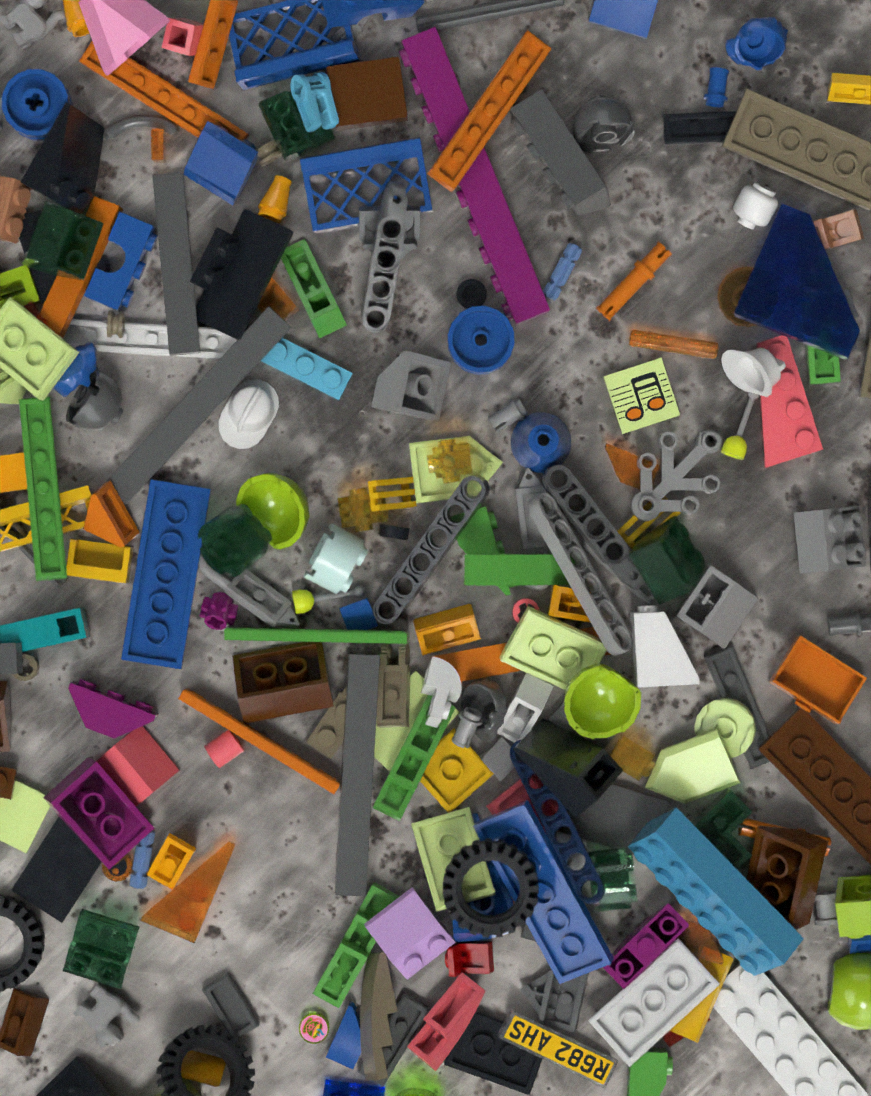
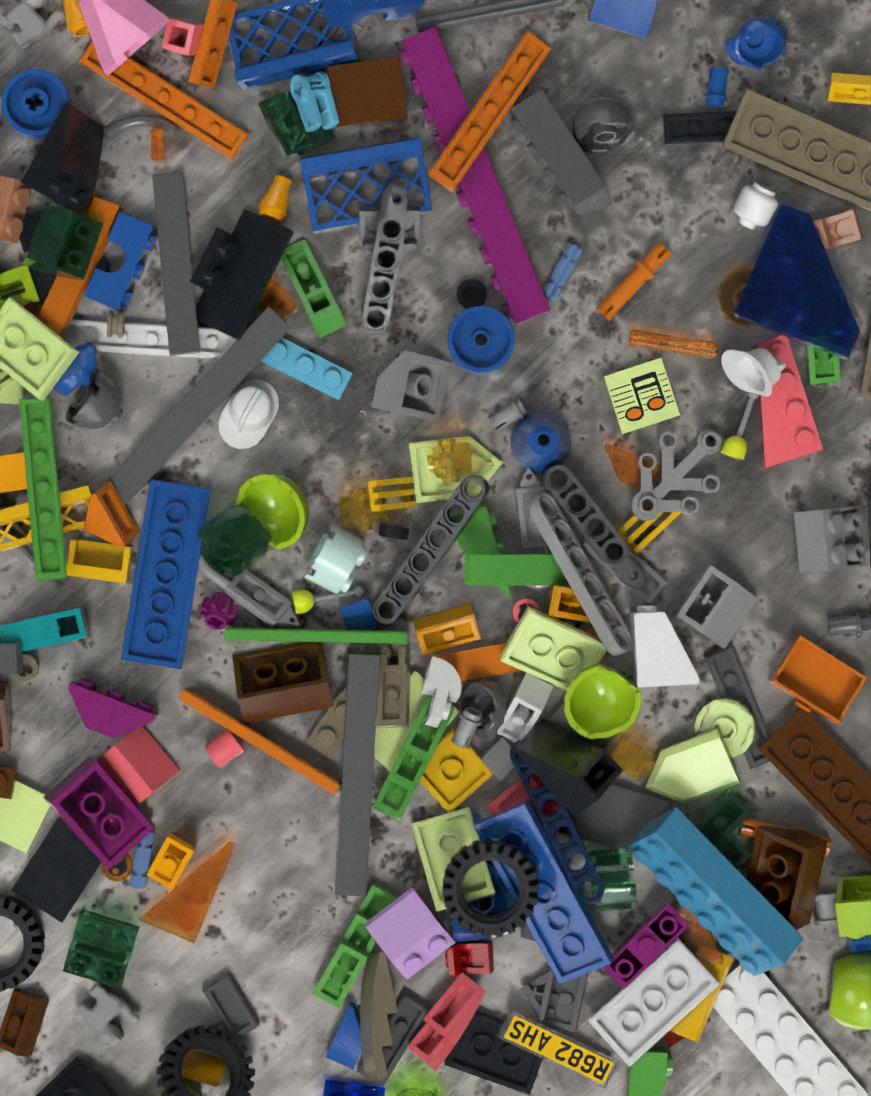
(221, 162): blue slope -> none
(268, 153): dark tan bush -> none
(314, 1027): tile -> none
(668, 560): clear green slope -> none

